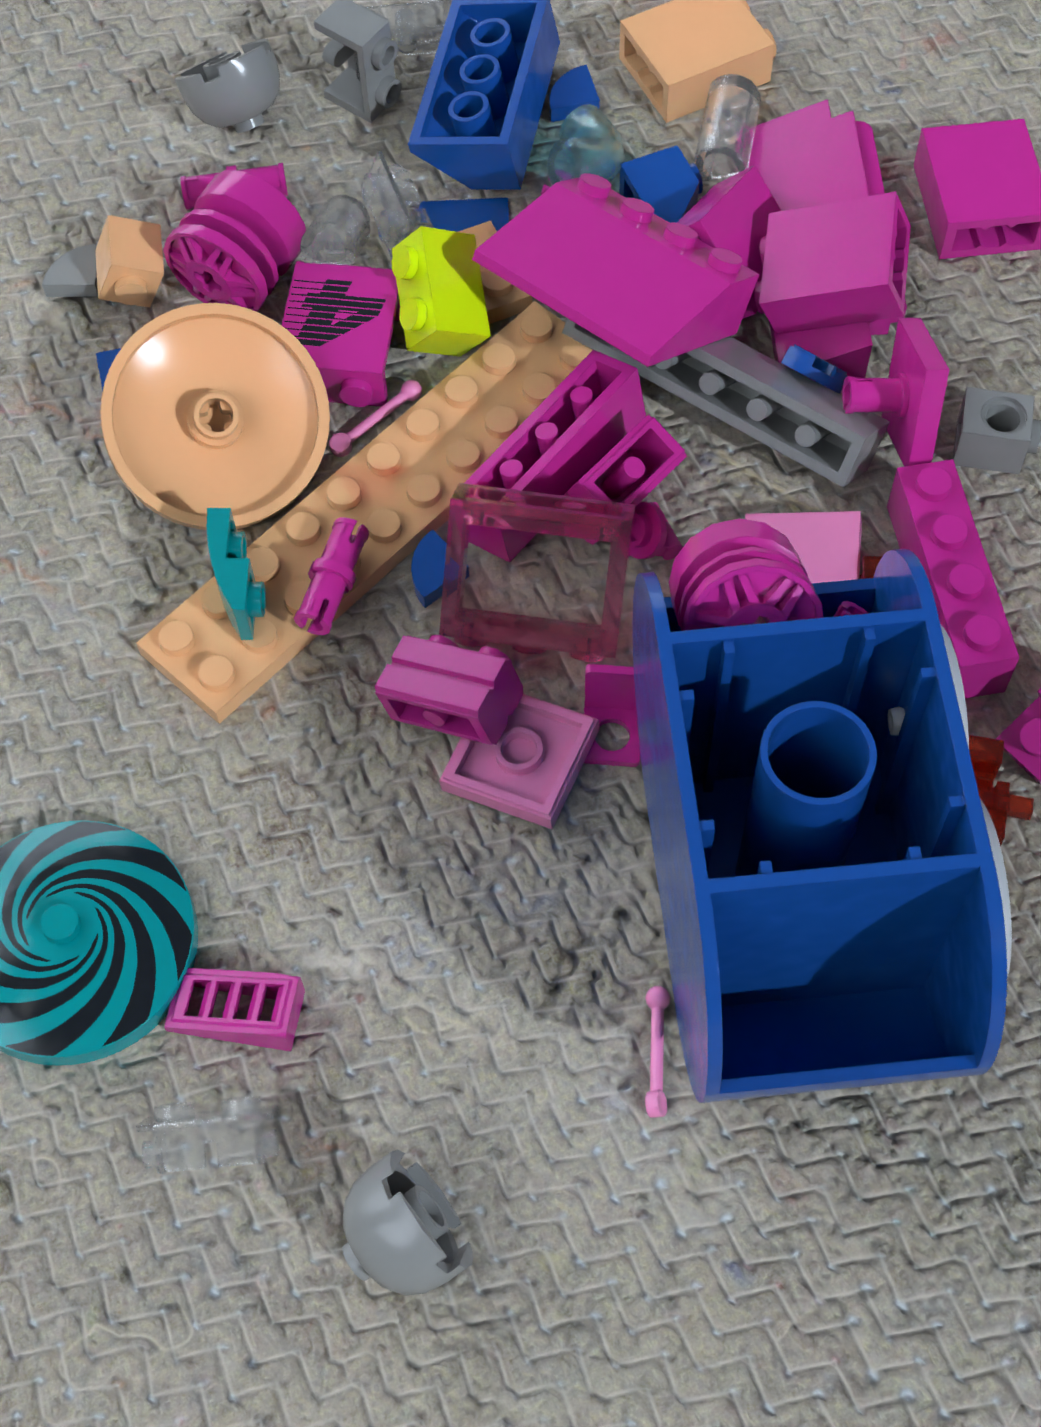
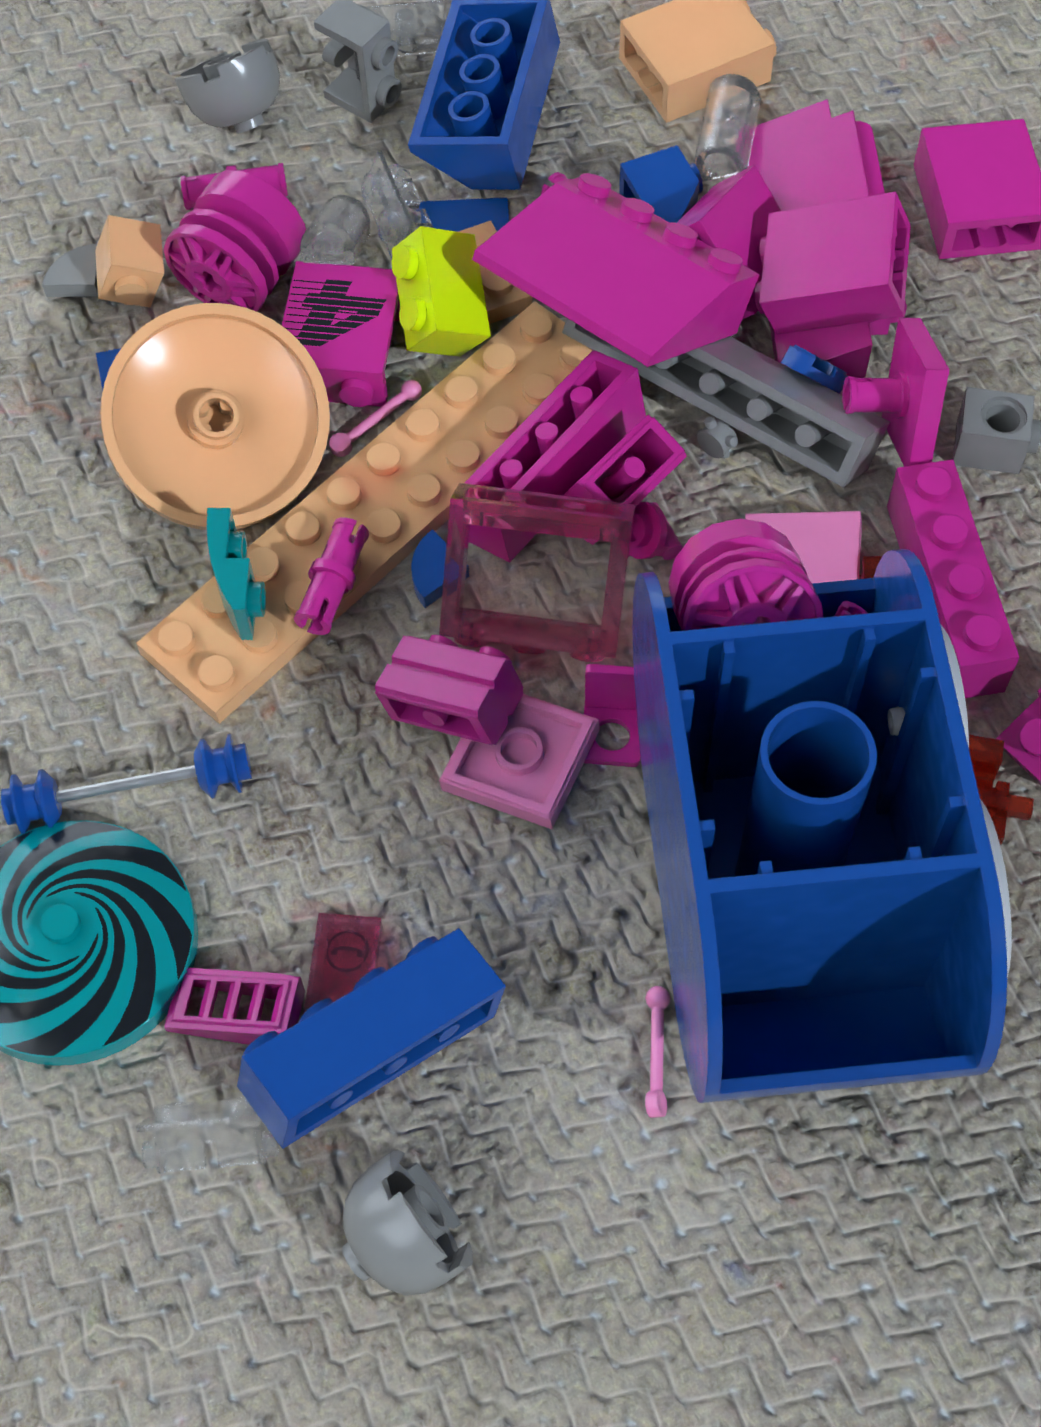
(43, 799): none -> blue axle
(342, 954): none -> clear pink tile
(368, 1036): none -> blue brick
(571, 92): blue tile -> none
(586, 146): clear light blue cylinder -> none
(717, 438): none -> light grey piece

